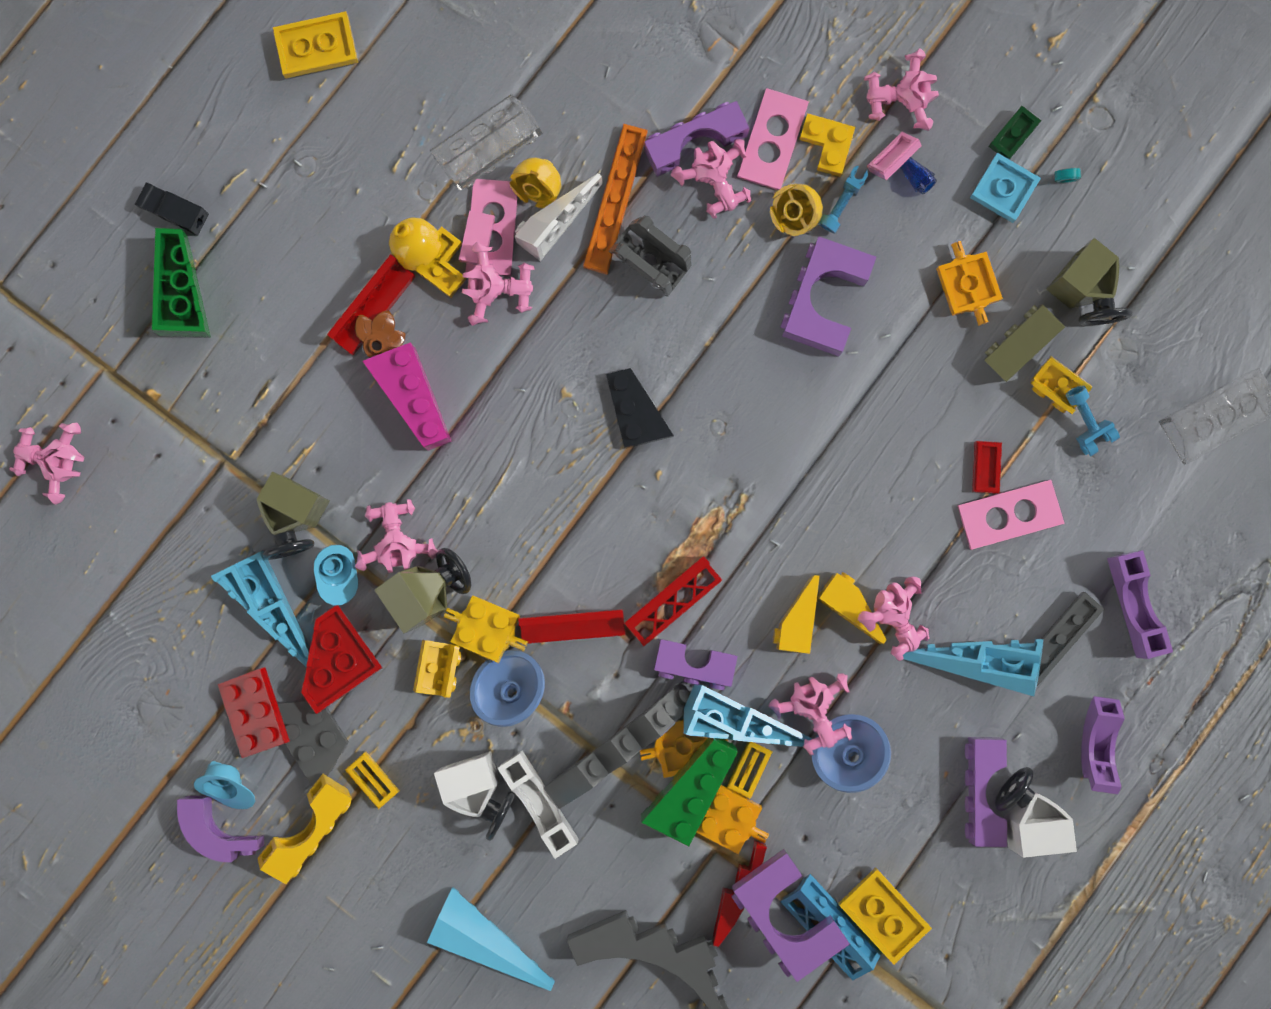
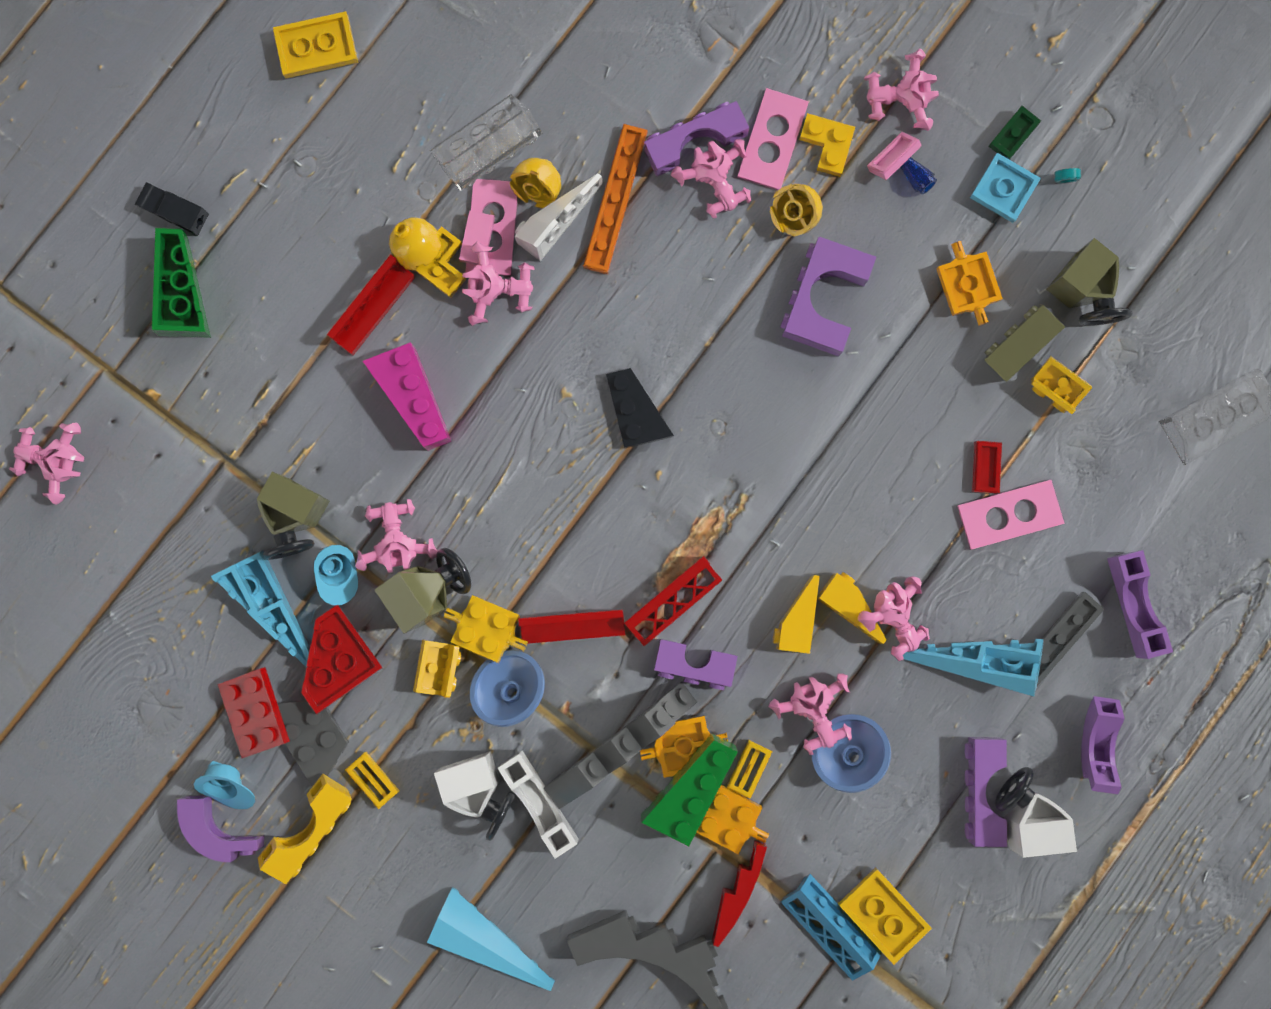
(379, 330): dark orange plate -> none
(657, 244): dark grey piece -> none
(719, 717): medium azure wedge -> none
(800, 952): medium lavender arch -> none
(851, 187): dark azure bar -> none
(1078, 397): dark azure bar -> none

